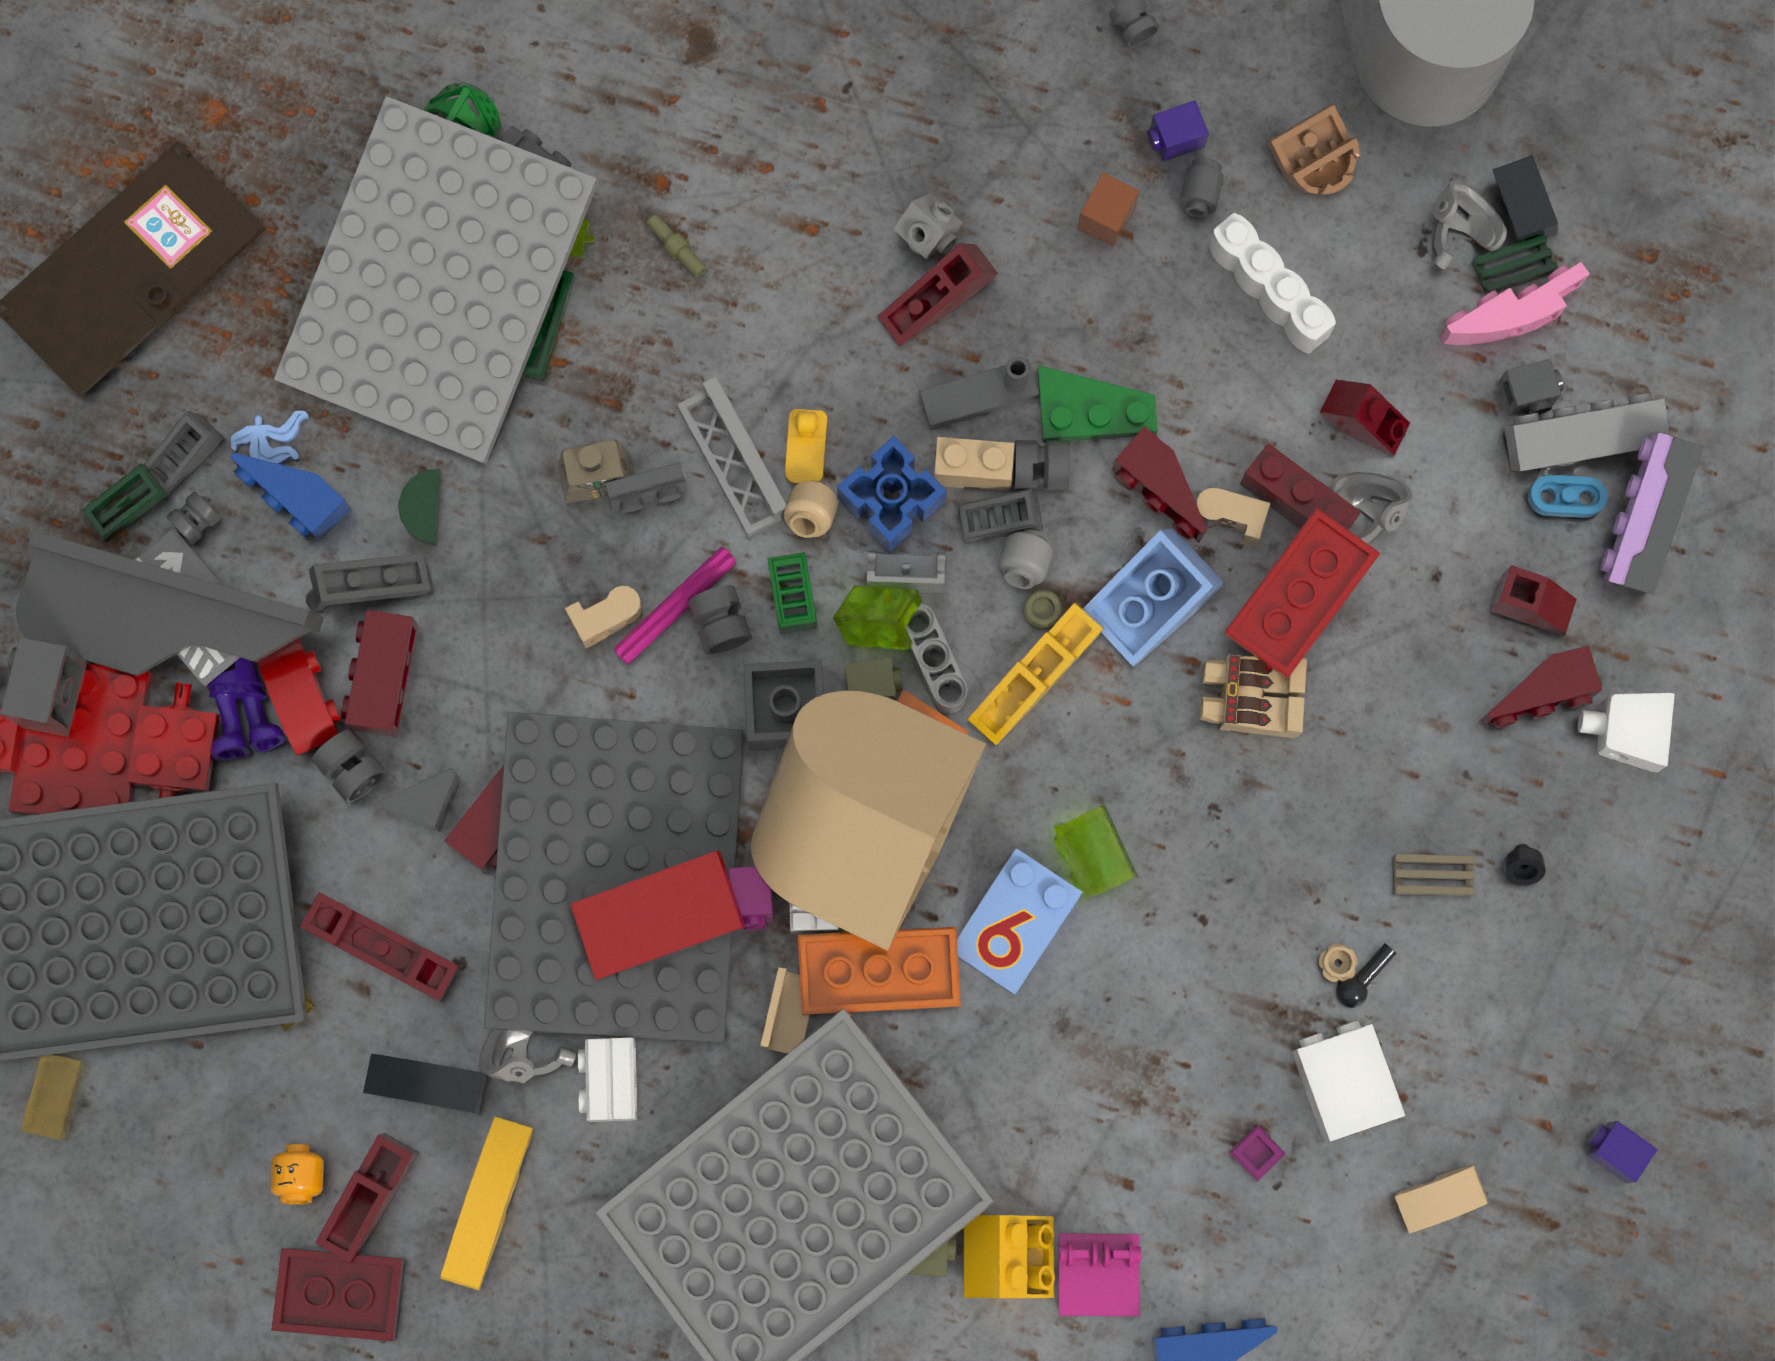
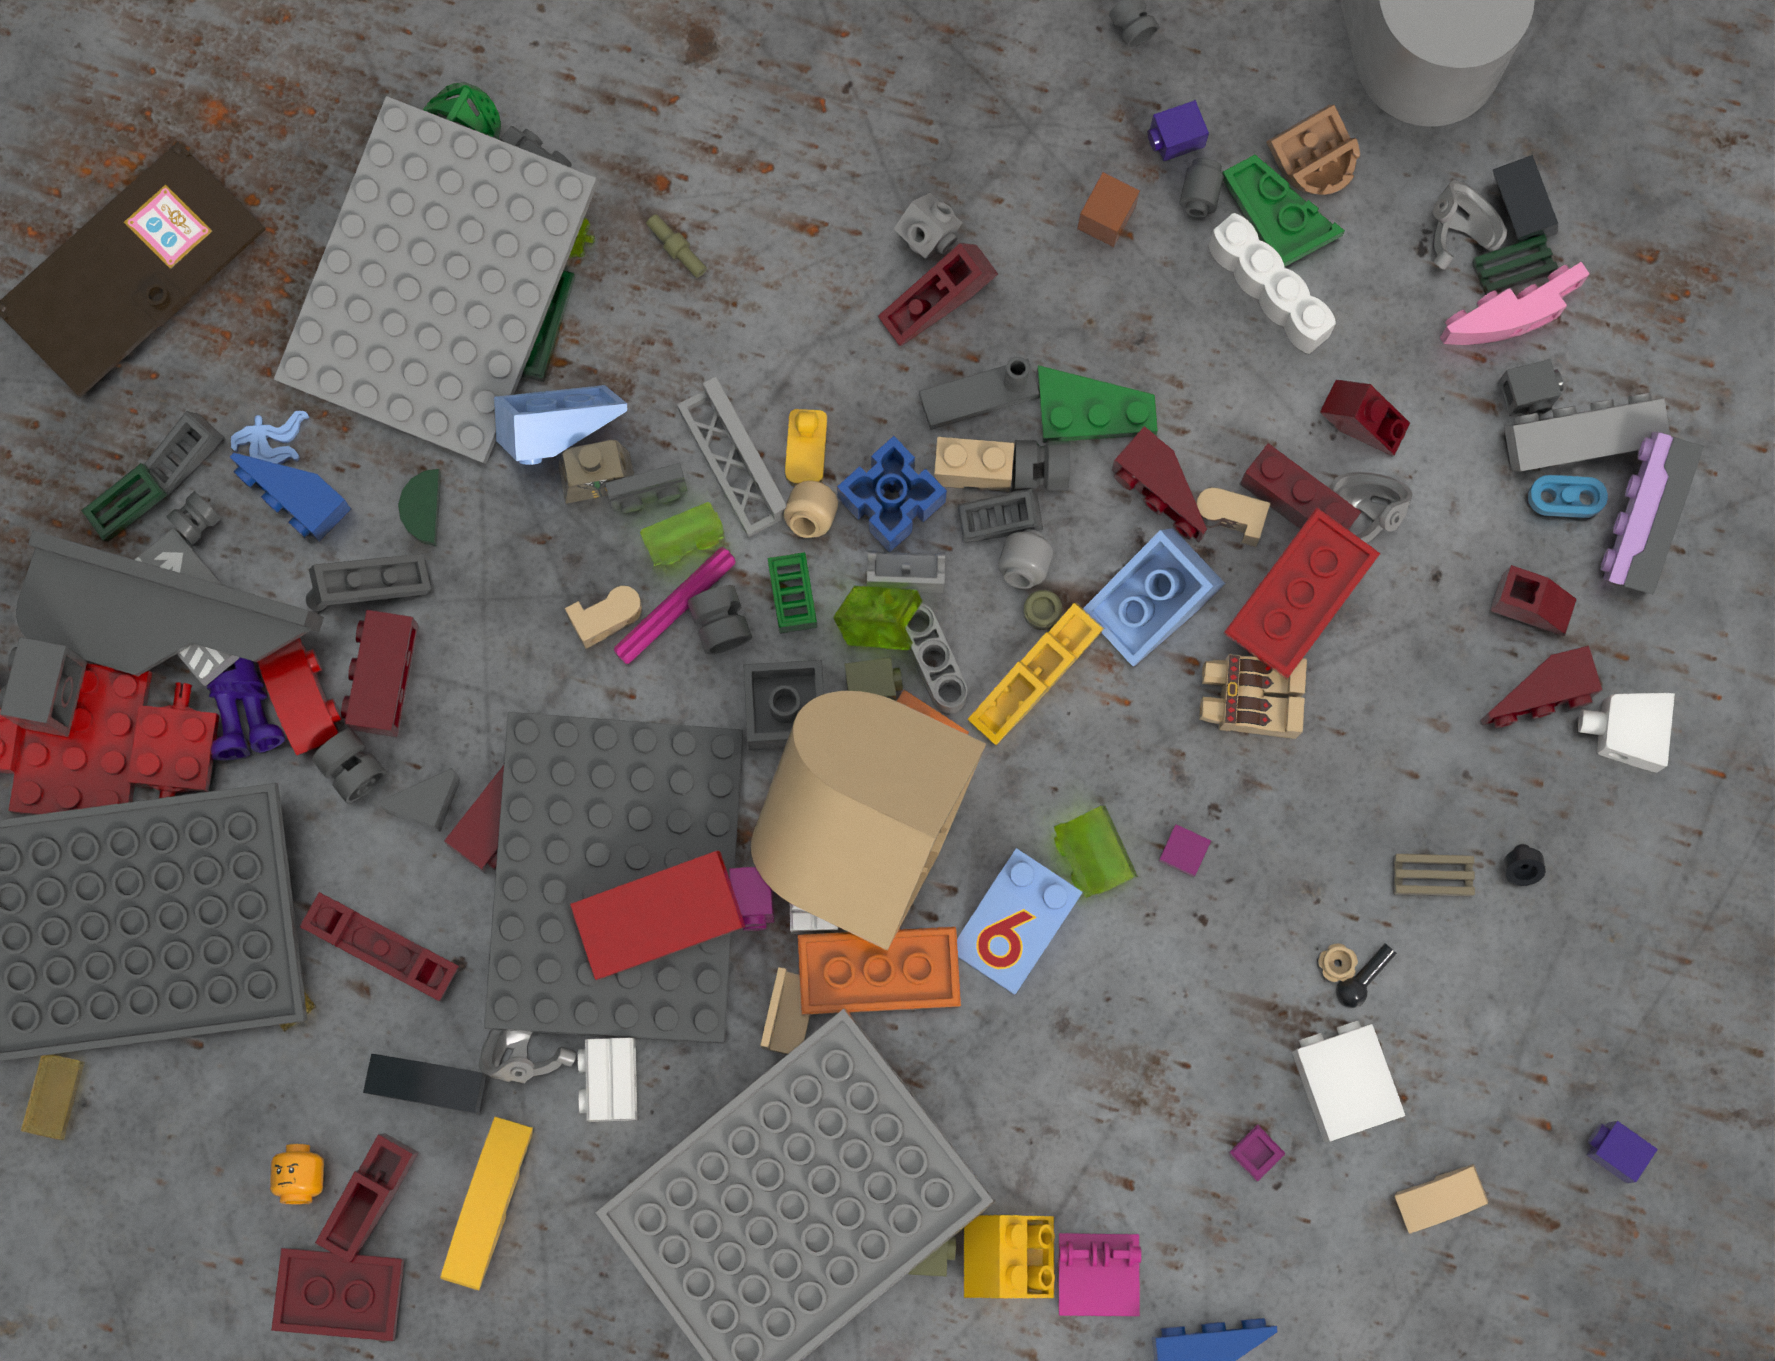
(551, 421): none -> light blue slope
(683, 533): none -> clear neon green bracket
(1184, 850): none -> magenta tile
(1278, 211): none -> green wing

